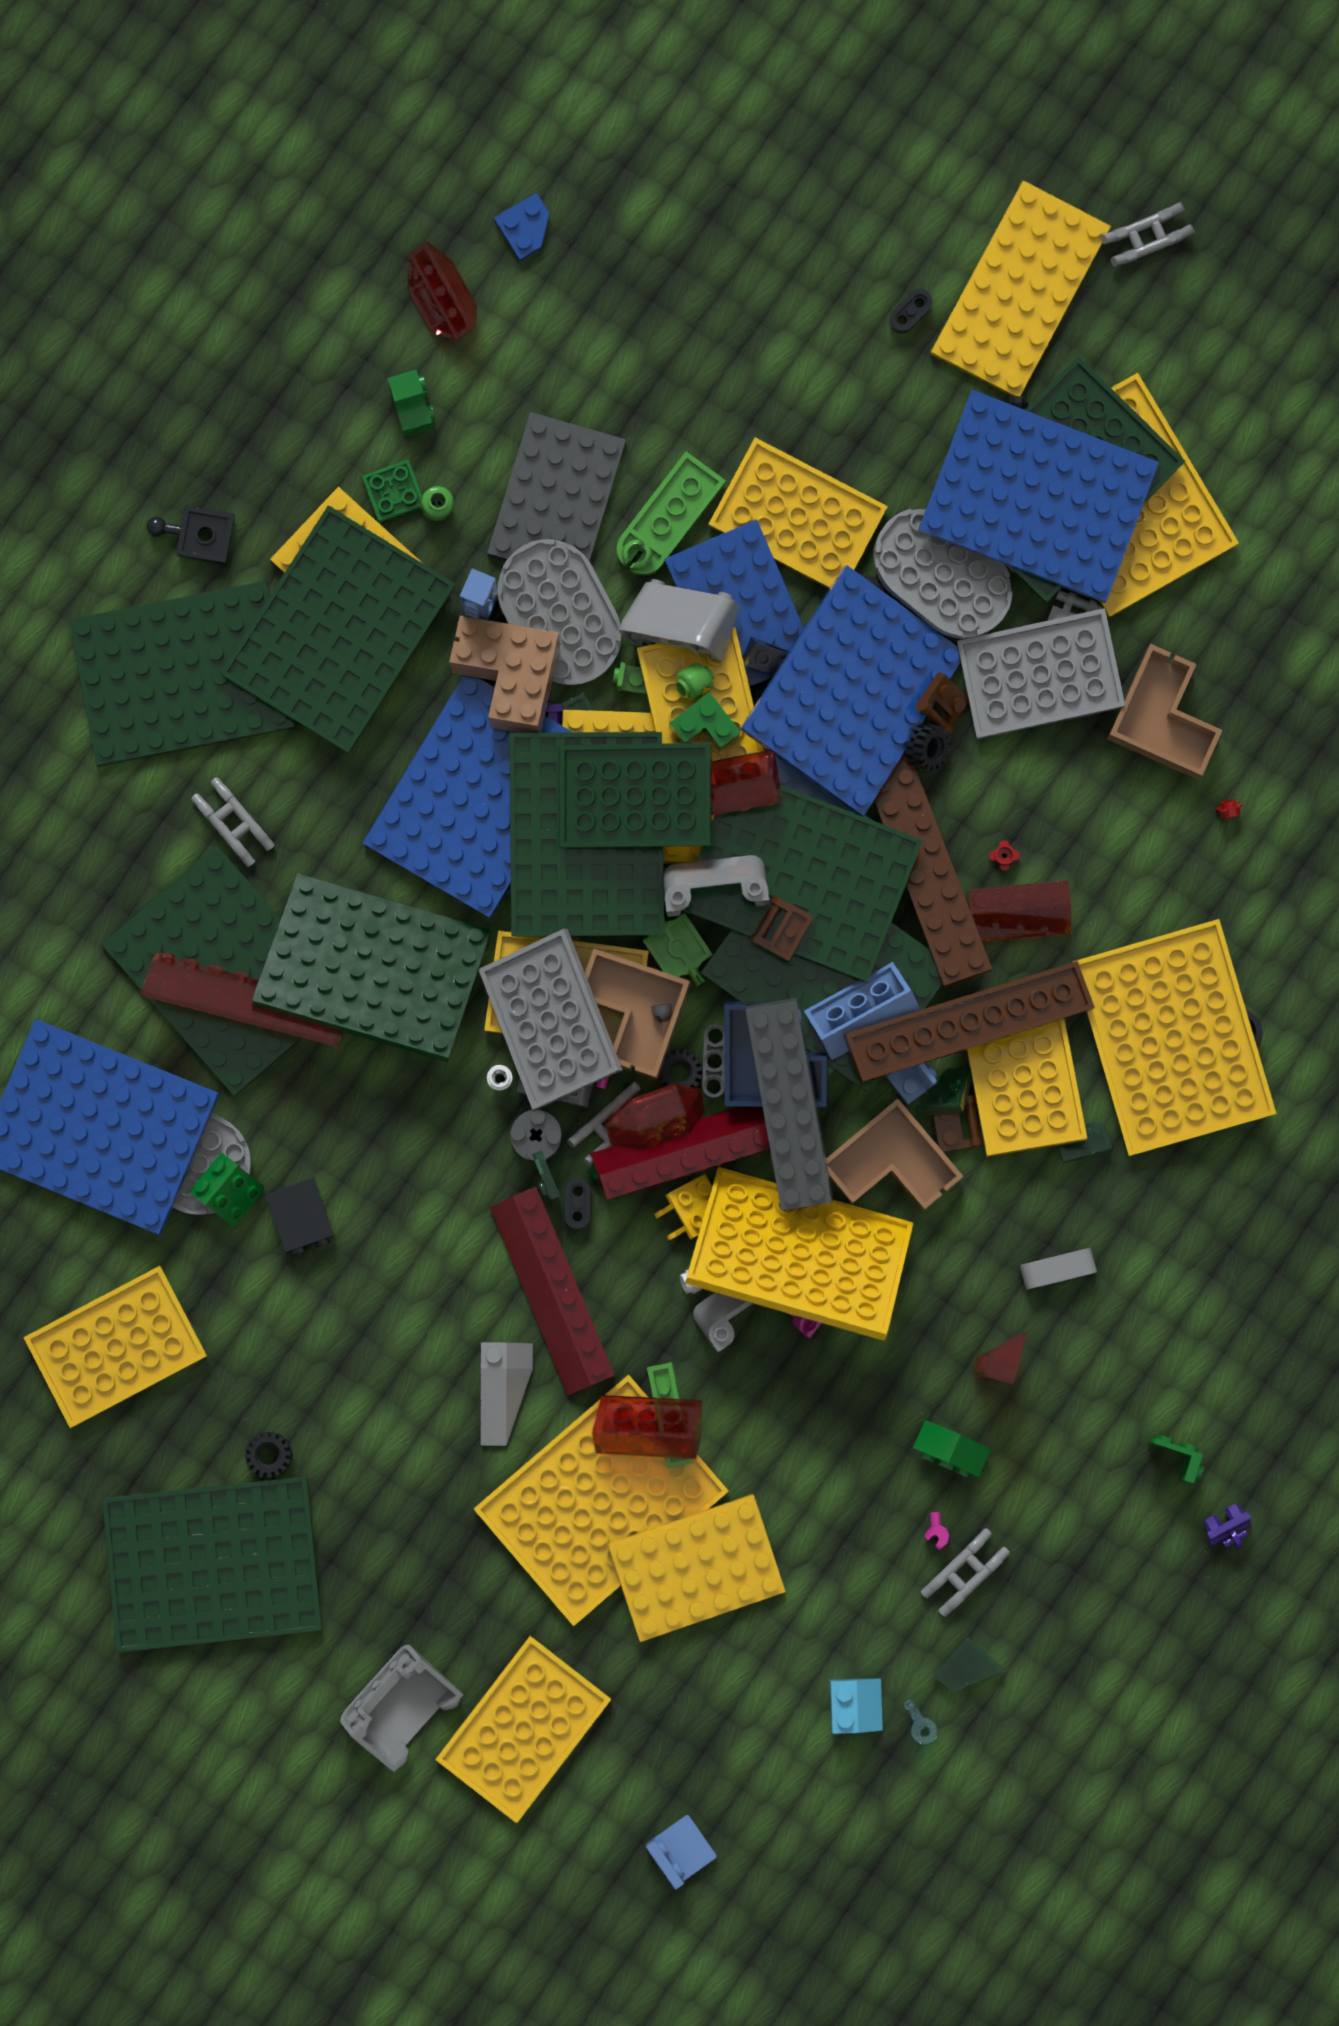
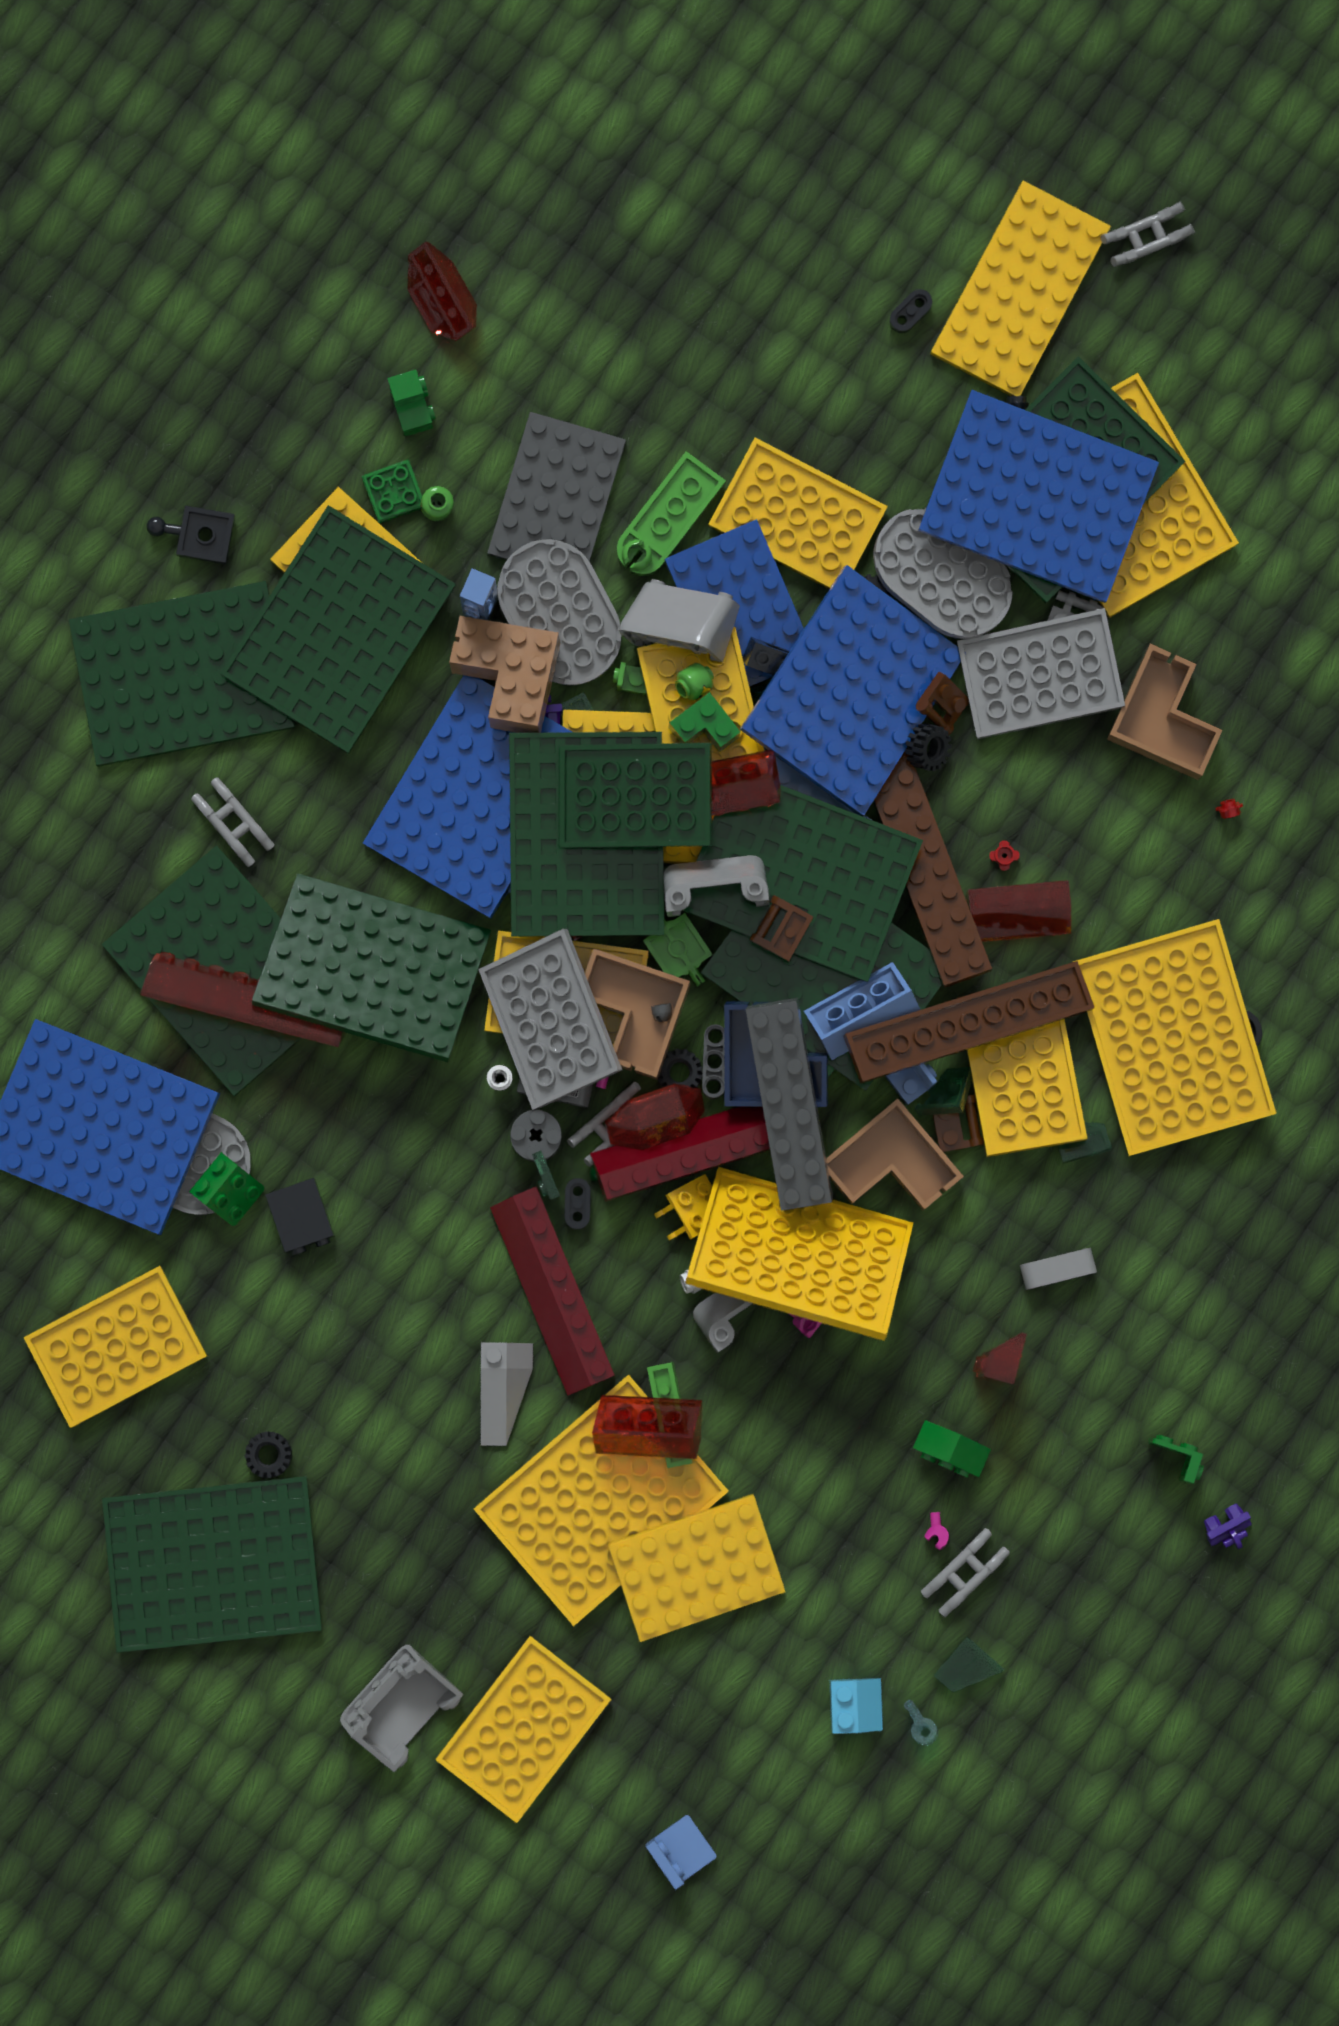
(524, 226): blue plate -> none

